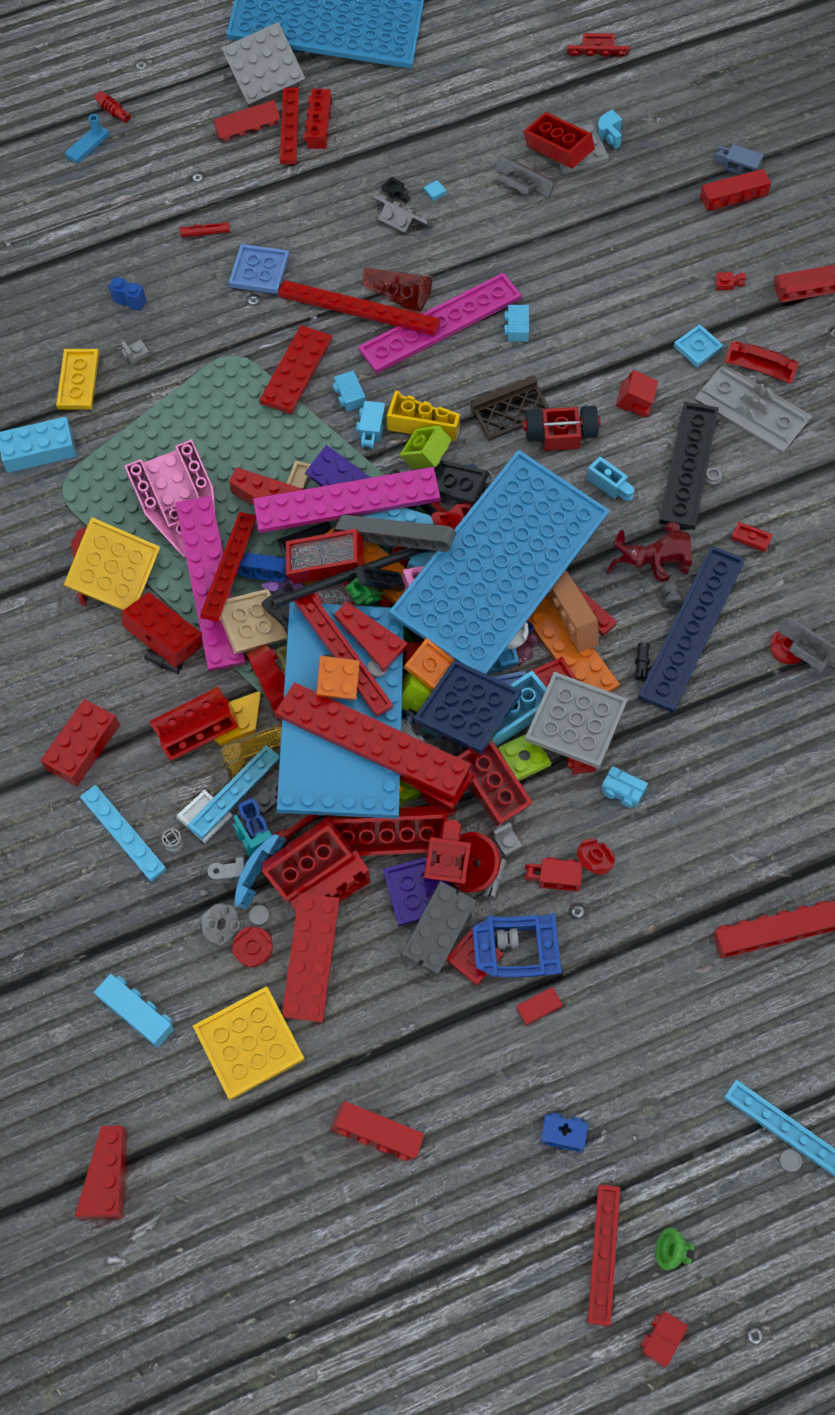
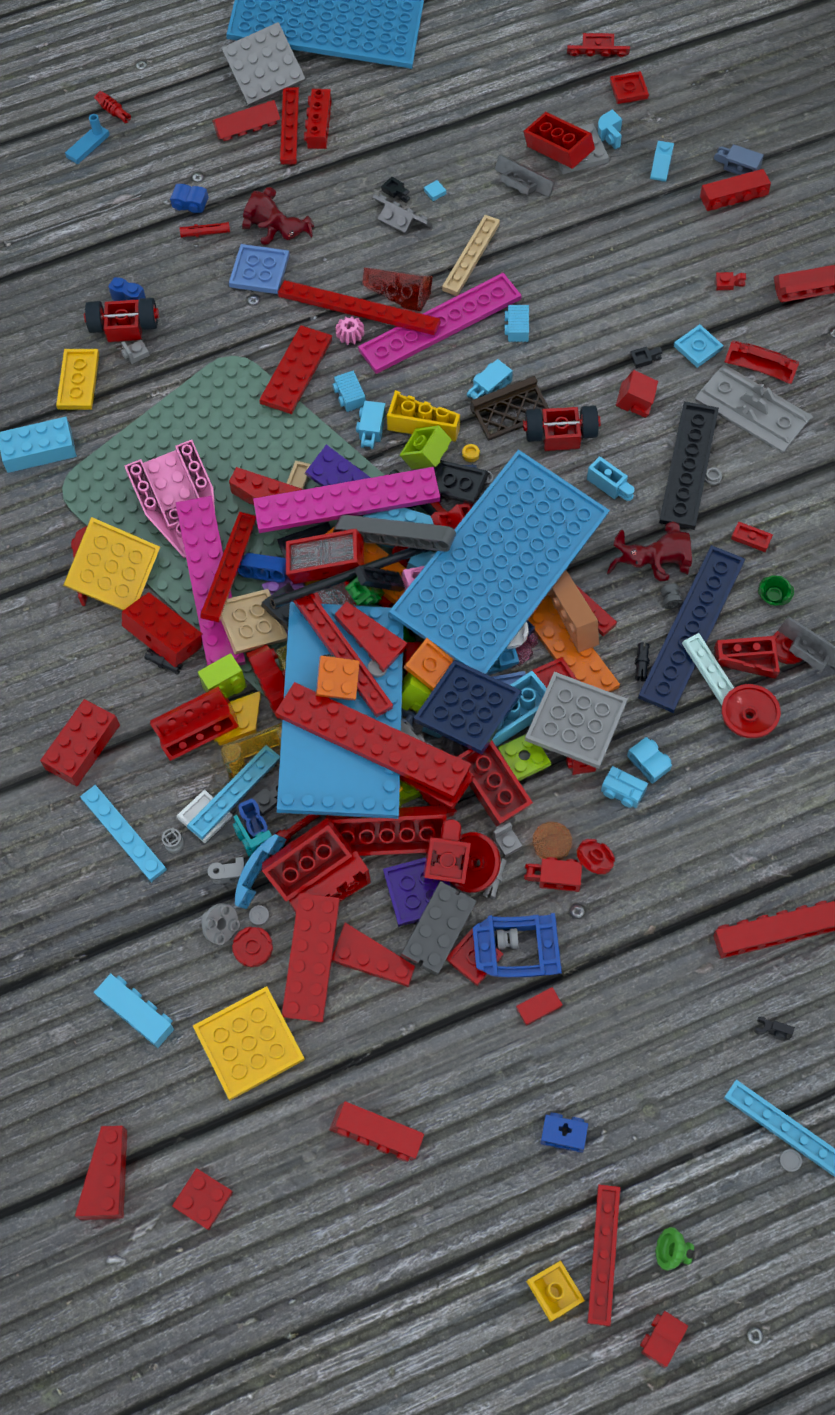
(121, 318): none -> brick
(189, 198): none -> blue brick
(202, 1199): none -> red plate
(225, 674): none -> lime brick
(265, 213): none -> dark red animal
(350, 330): none -> bright pink gear
(368, 956): none -> red wing
(470, 453): none -> yellow tile
(471, 255): none -> tan plate
(493, 378): none -> medium azure brick
(552, 840): none -> clear orange tile
(555, 1291): none -> yellow slope
(629, 87): none -> red plate
(643, 357): none -> black plate
(649, 759): none -> medium azure brick
(662, 161): none -> medium azure slope
(708, 666): none -> light aqua tile
(749, 655): none -> red wedge
(751, 701): none -> red dish
(775, 590): none -> green hair
(777, 1029): none -> black plate

